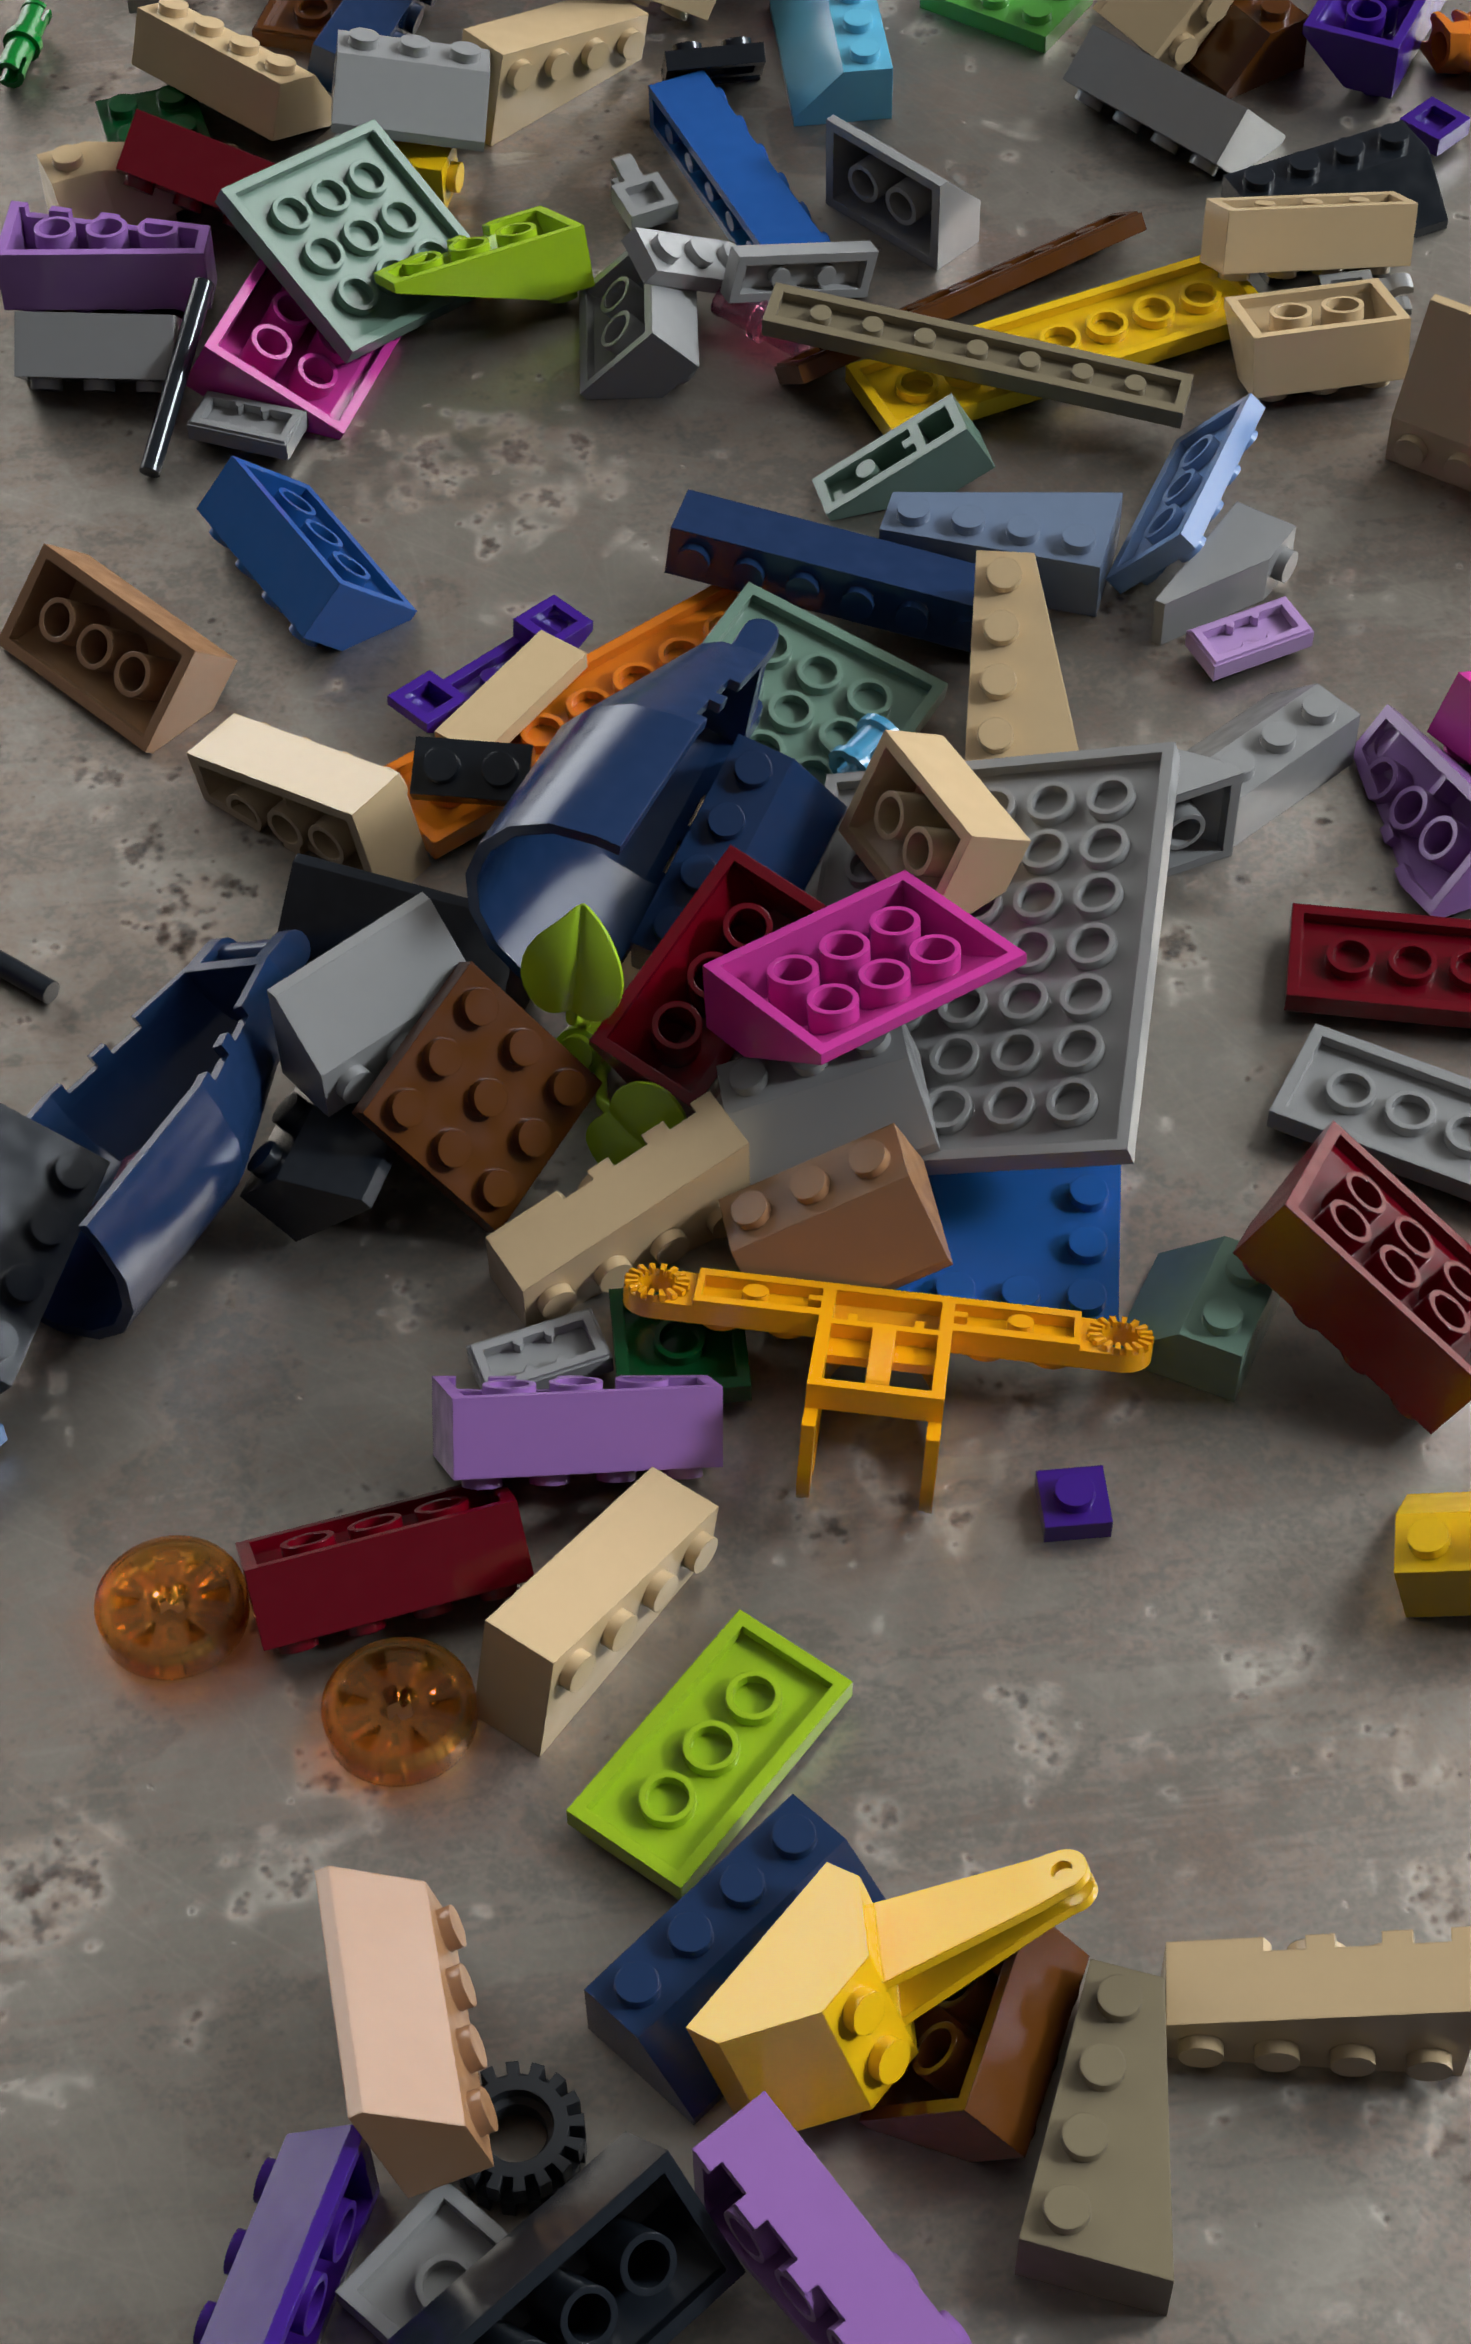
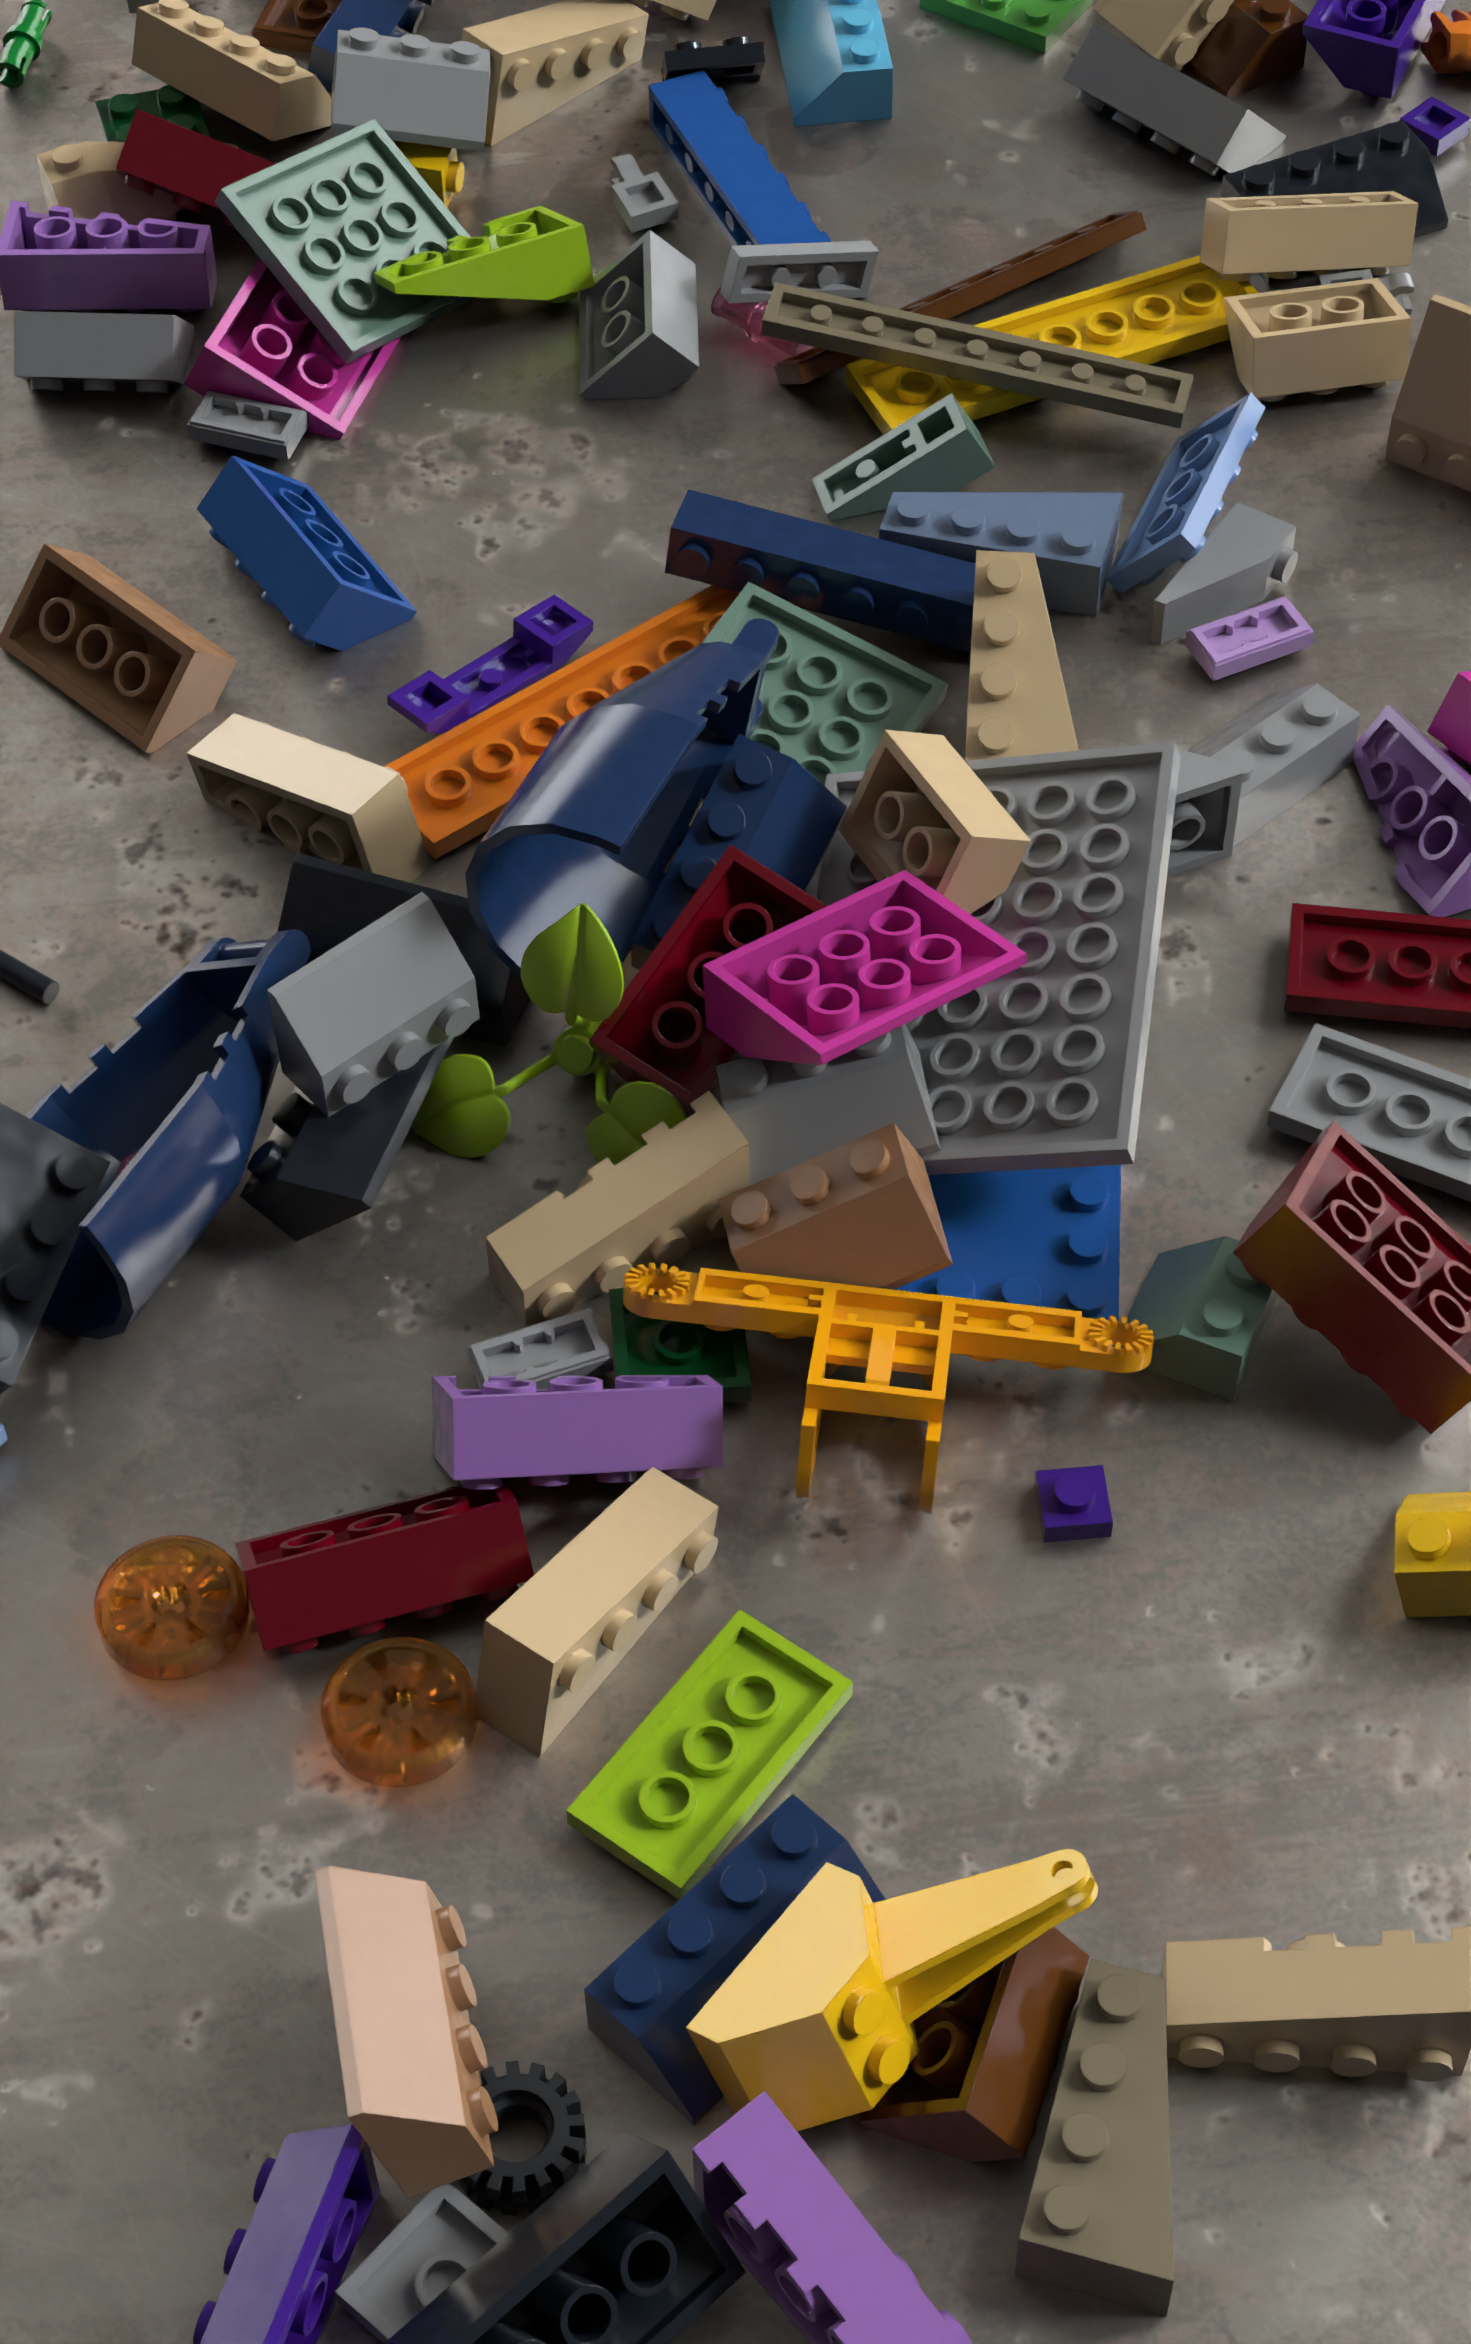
(176, 377): black bar -> none
(468, 770): black plate -> none
(477, 1097): reddish brown plate -> none
(516, 691): tan tile -> none
(678, 259): light grey plate -> none
(861, 746): dark azure bush -> none
(898, 196): light grey slope -> none

